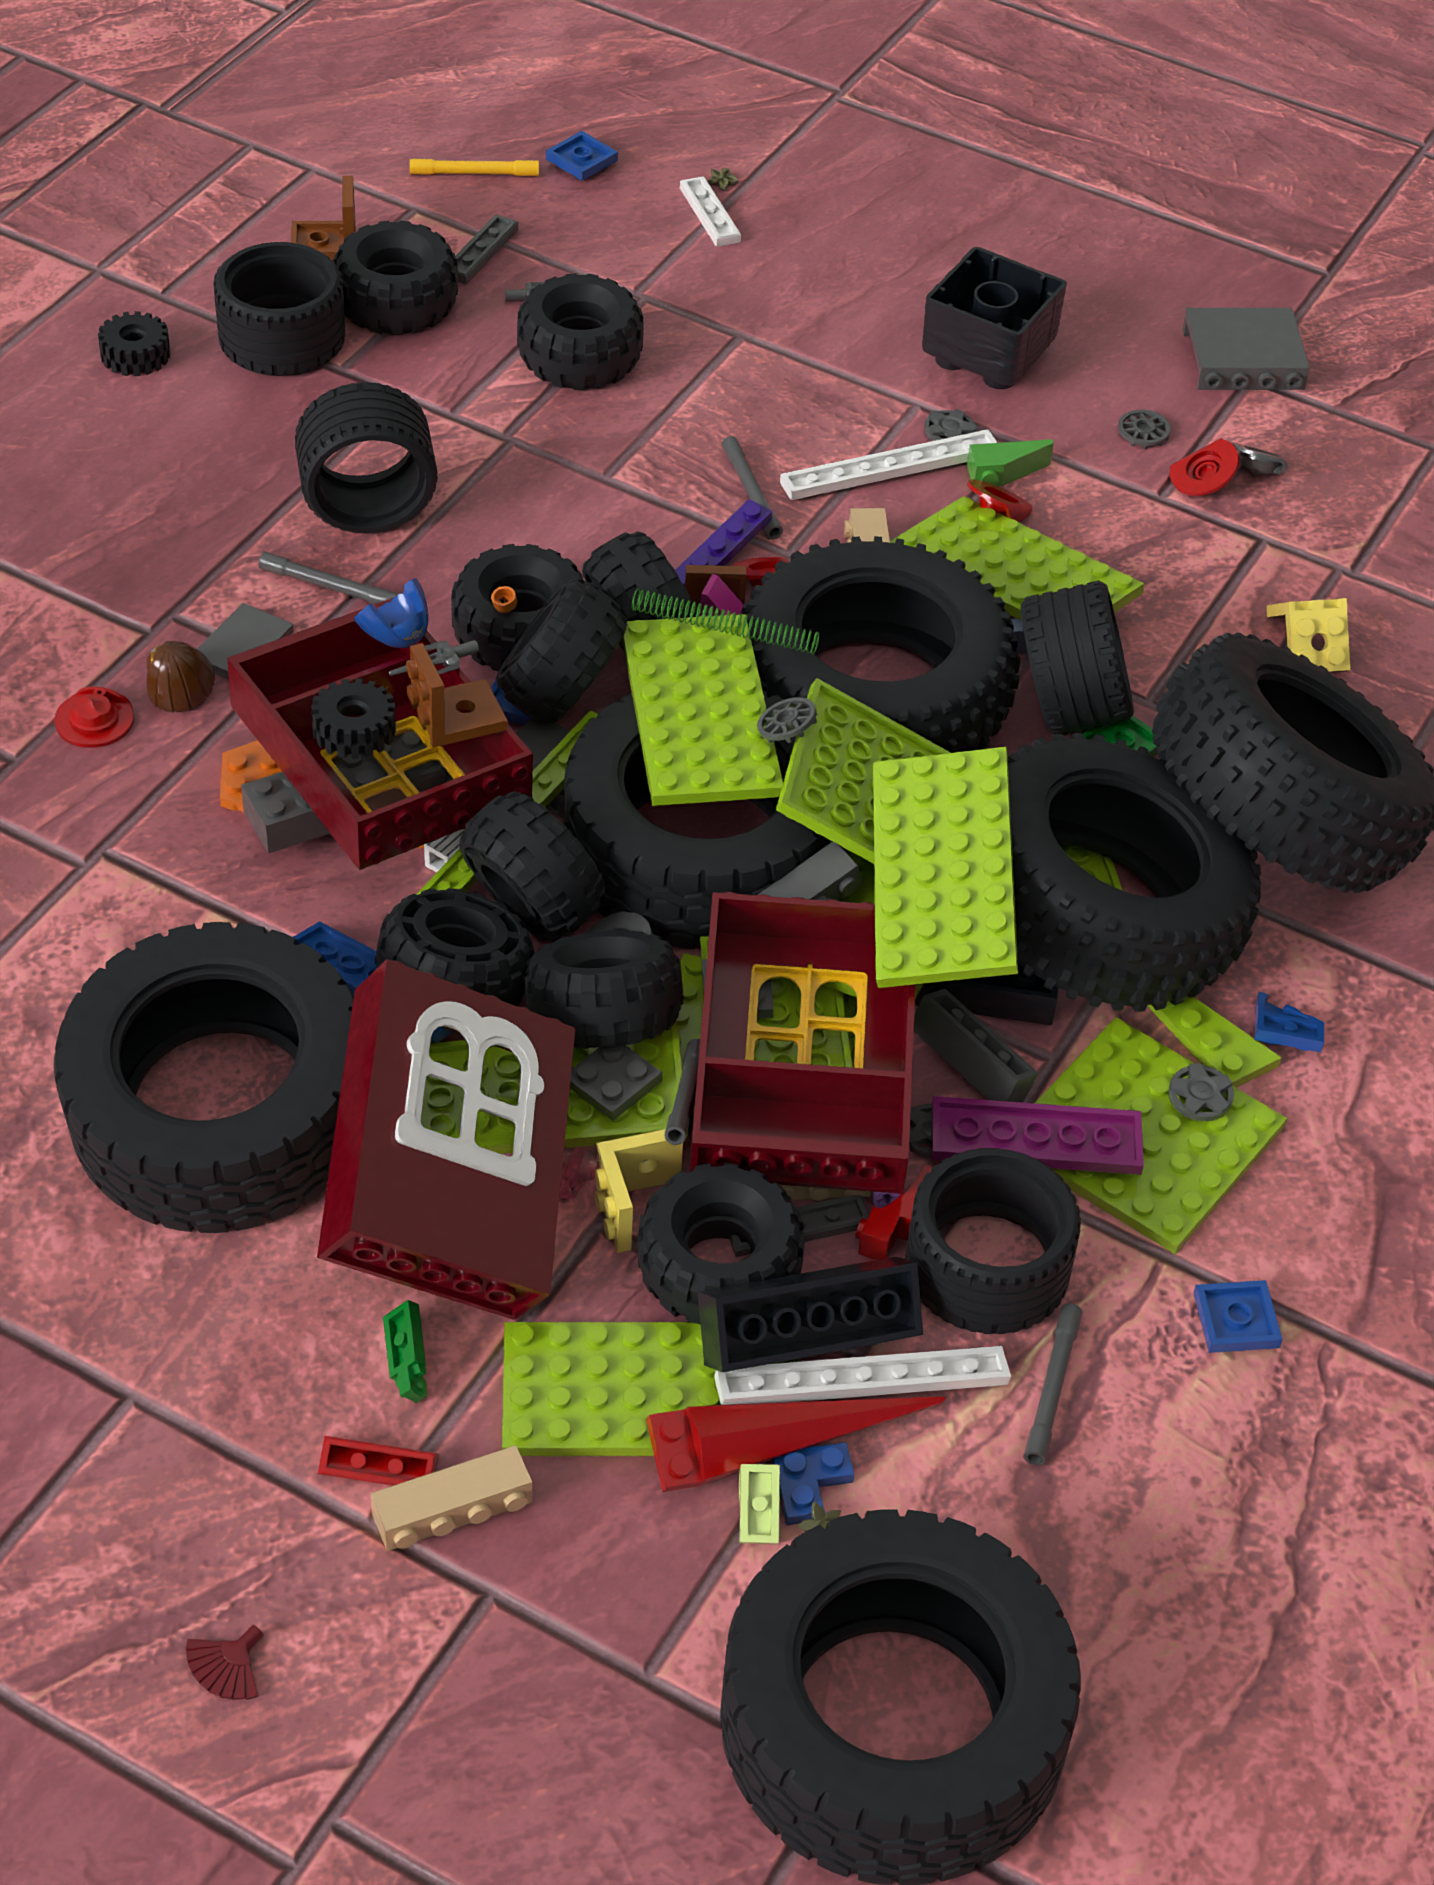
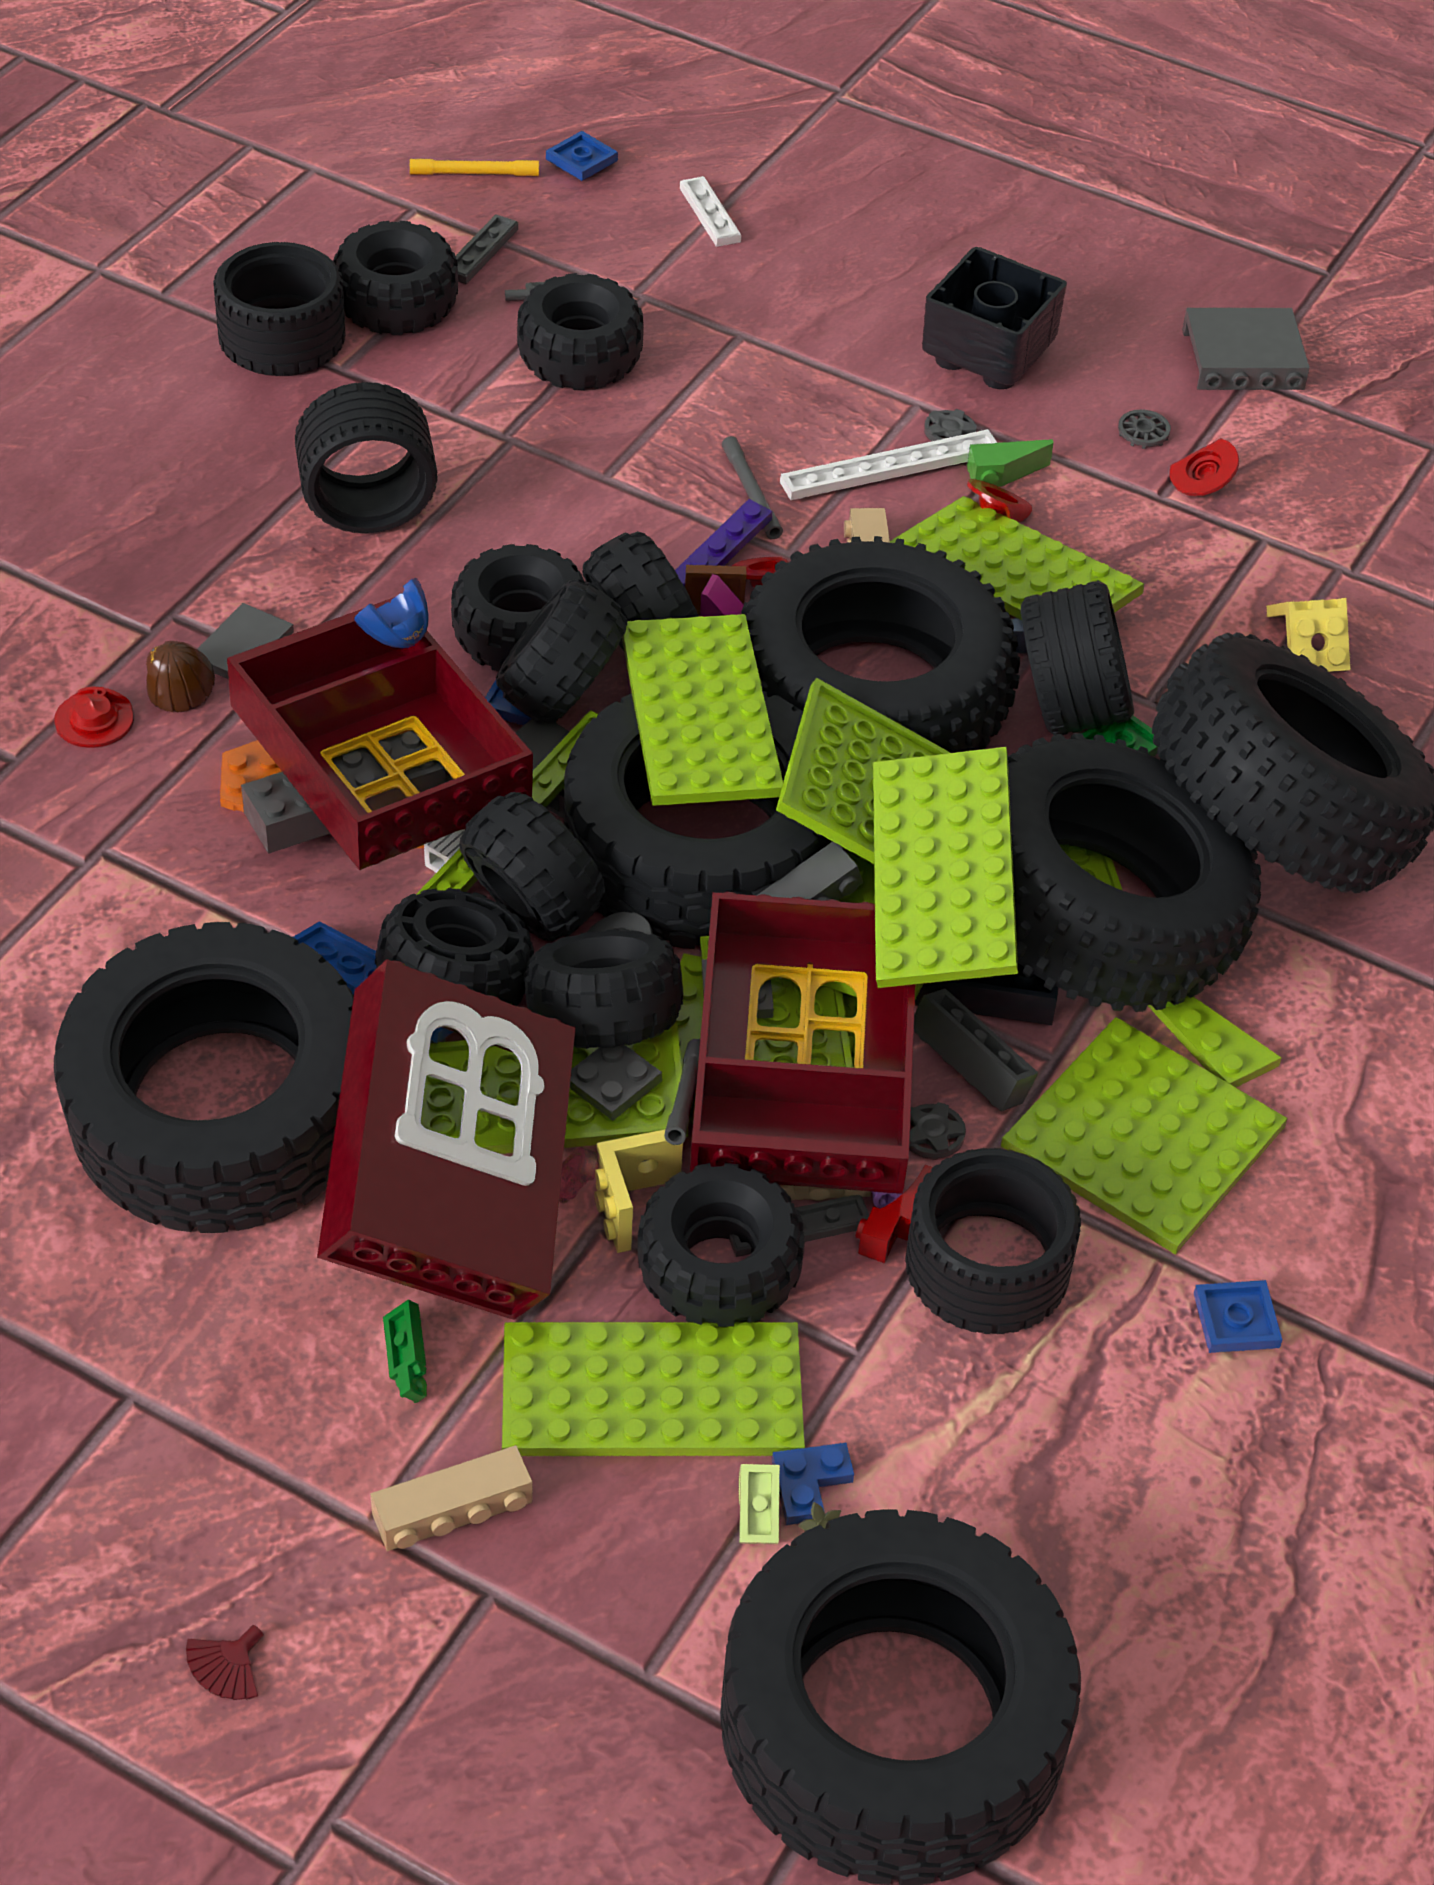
(134, 343): black tyre -> none
(285, 567): dark grey piece -> none
(328, 235): dark orange bracket -> none
(353, 734): black tyre -> none
(374, 1461): red slope -> none
(440, 706): dark orange bracket -> none
(445, 656): dark grey piece -> none
(509, 597): orange hinge -> none
(714, 1441): red plate -> none
(724, 178): olive plant -> none
(726, 621): bright green piece -> none
(790, 718): dark grey wheel -> none
(810, 1313): black brick -> none
(864, 1376): white plate -> none
(1040, 1432): dark grey piece -> none
(1050, 1133): magenta plate -> none
(1201, 1090): dark grey wheel -> none
(1260, 461): dark grey hat -> none
(1287, 1026): blue wing -> none

